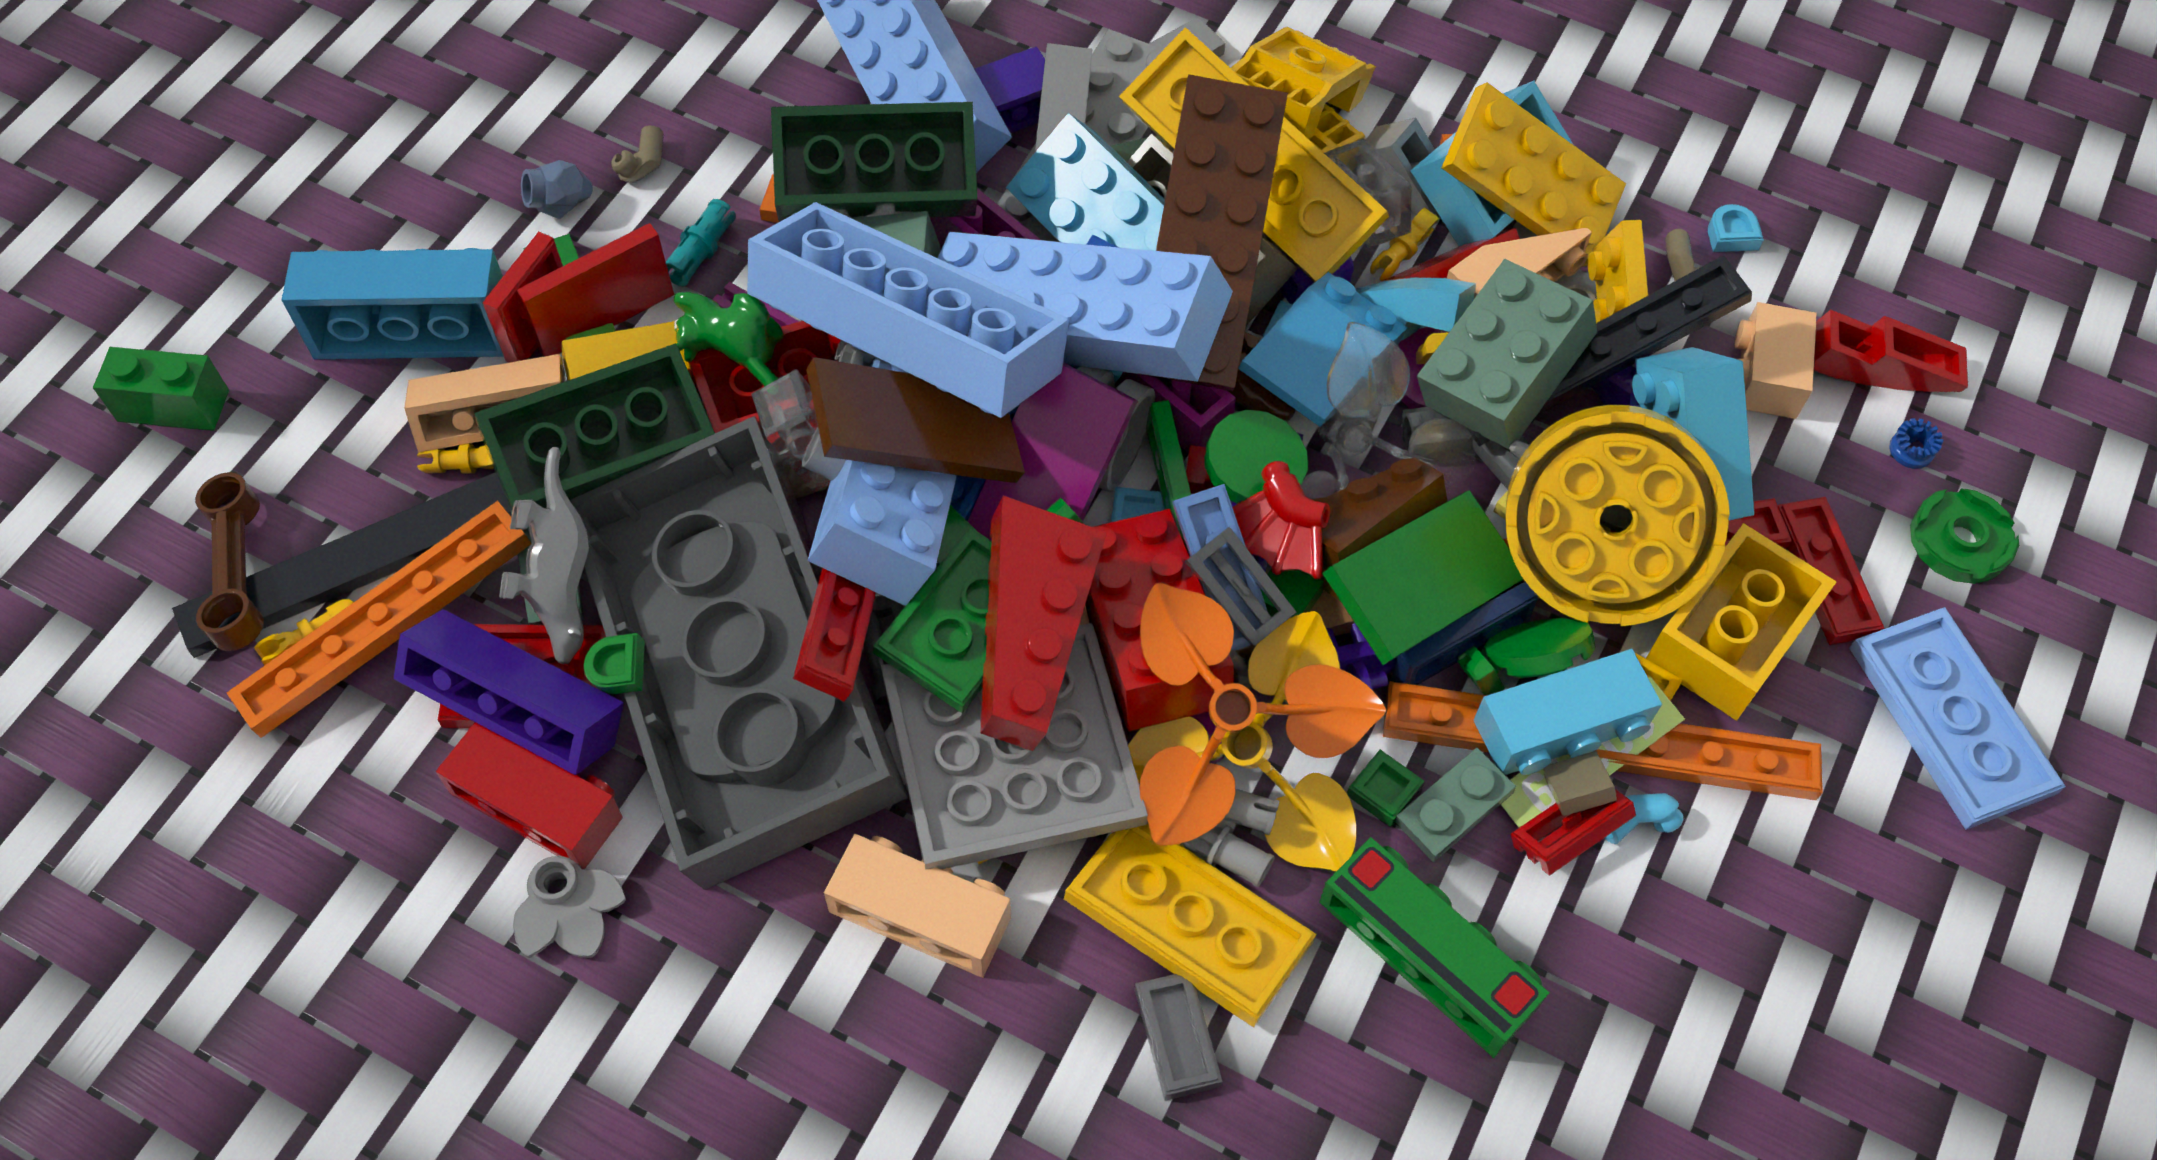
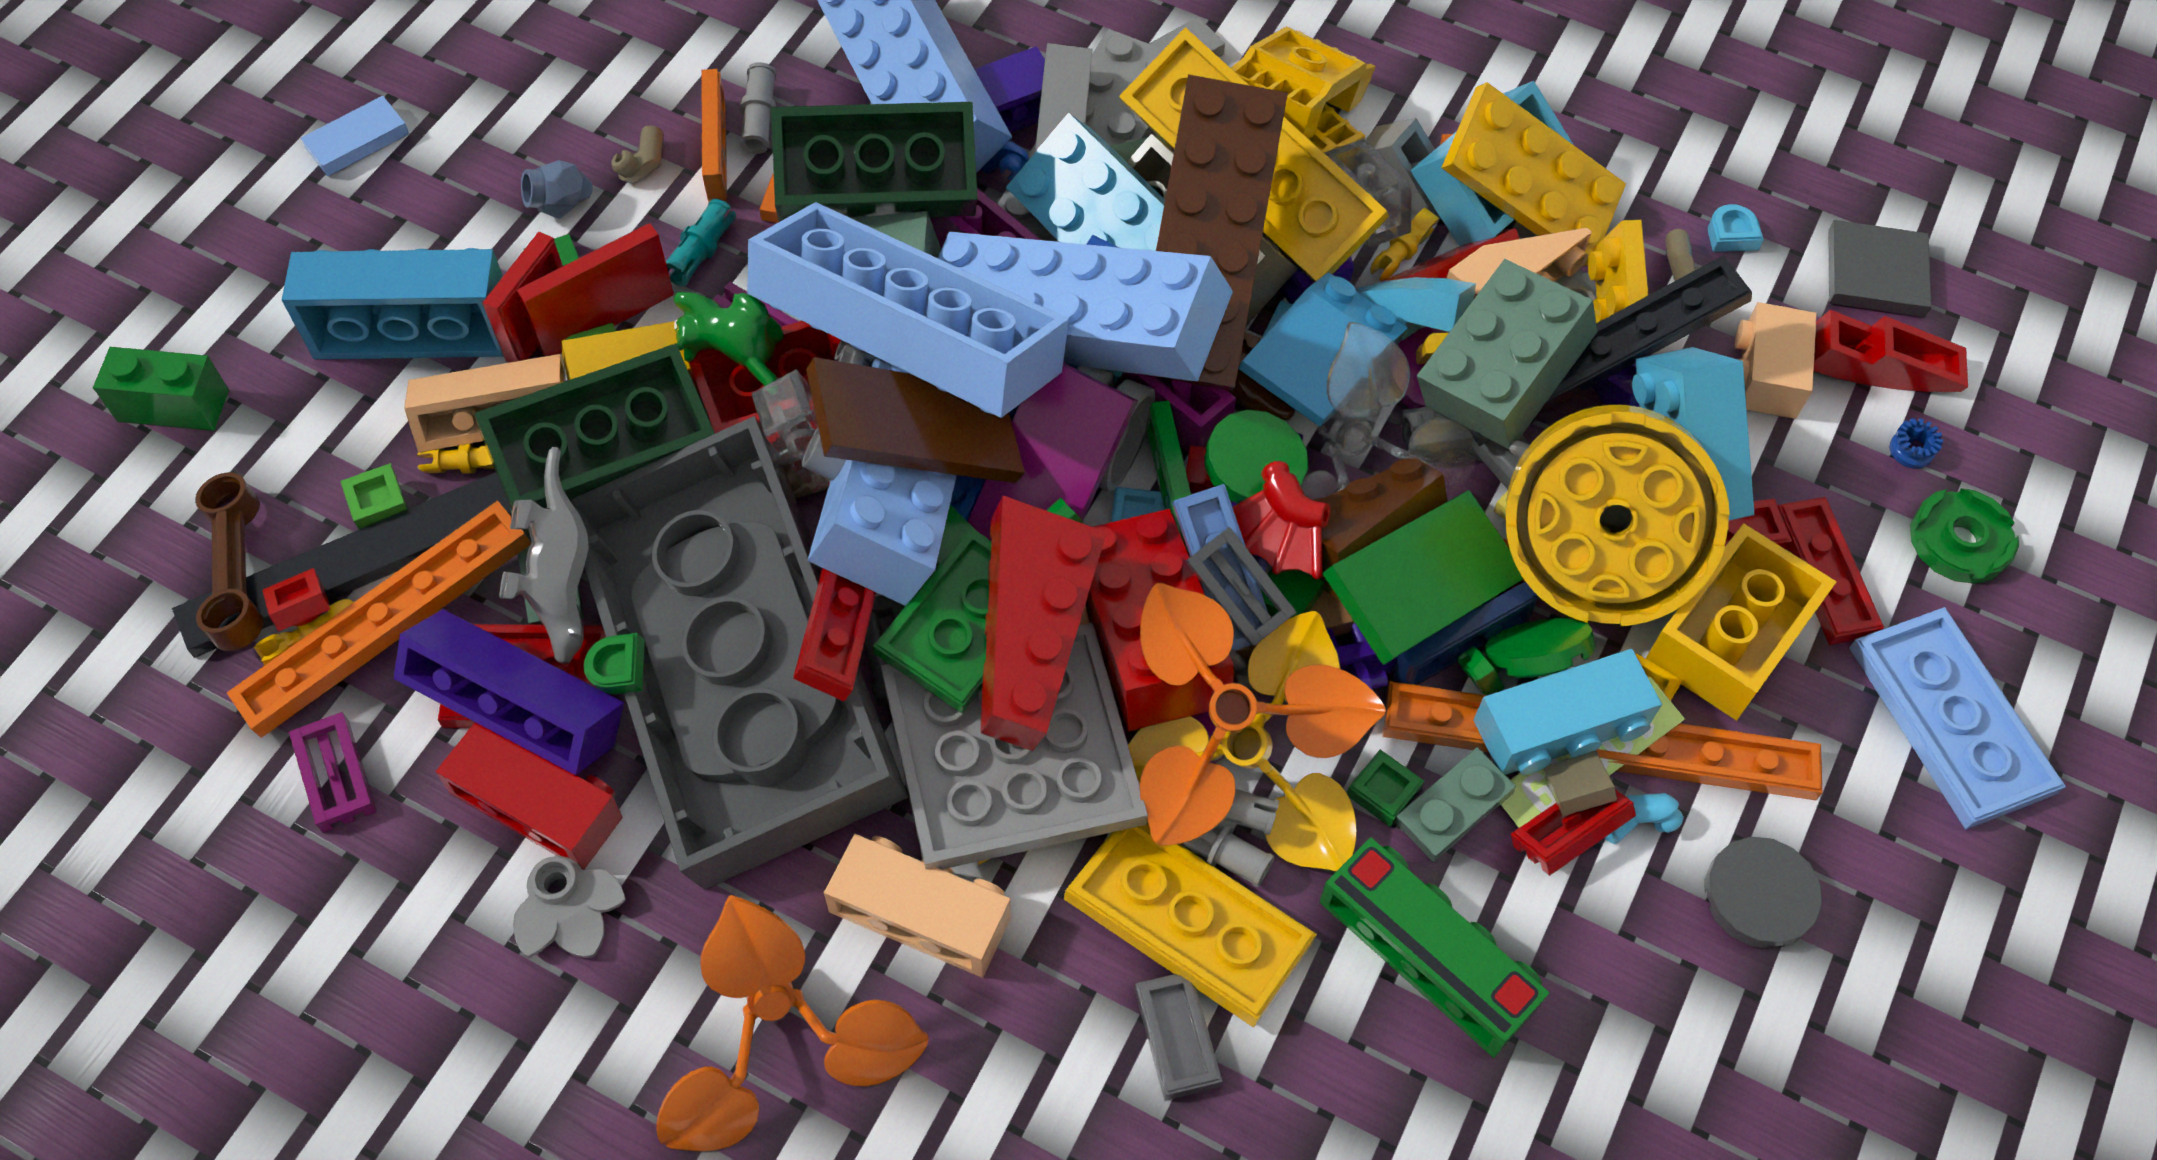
(296, 600): none -> red plate
(345, 809): none -> magenta tile
(355, 135): none -> light blue tile
(374, 495): none -> bright green plate
(714, 135): none -> orange tile
(756, 108): none -> light grey pin
(758, 958): none -> orange plant
(1008, 157): none -> blue arm
(1763, 892): none -> dark grey tile
(1879, 268): none -> dark grey tile

